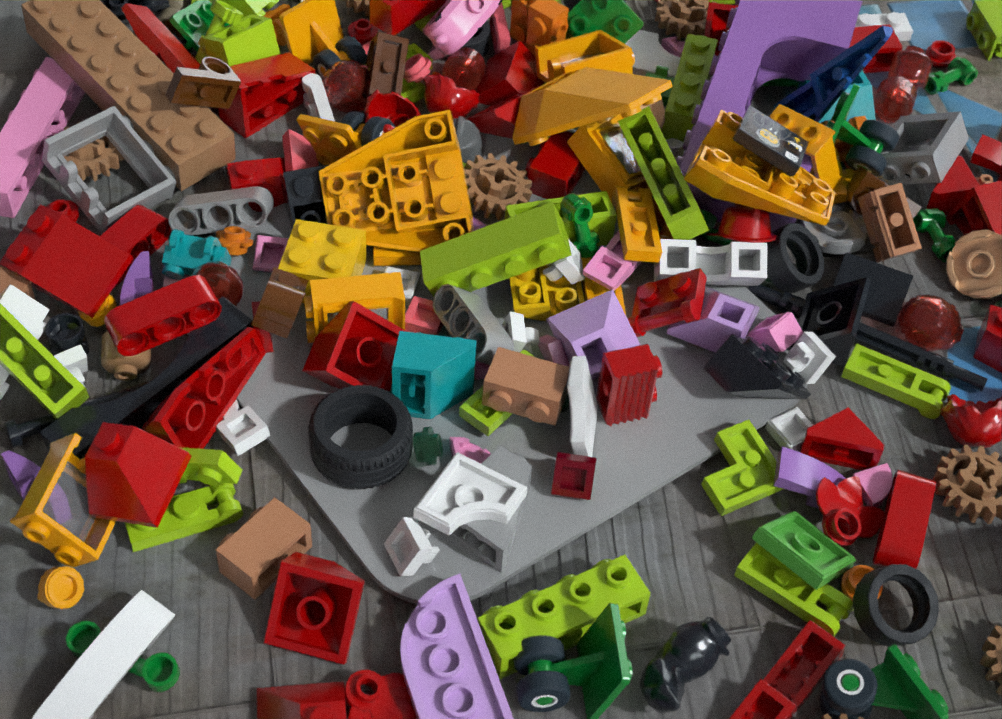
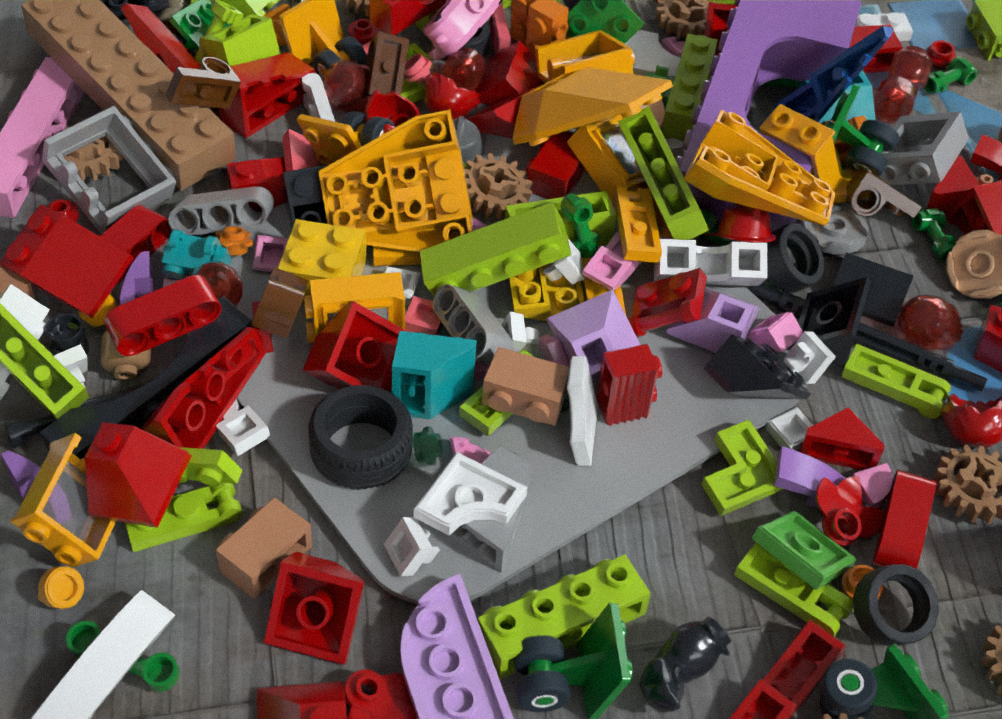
(573, 475): dark red tile -> none
(771, 141): tile -> none
(889, 222): nougat brick -> none

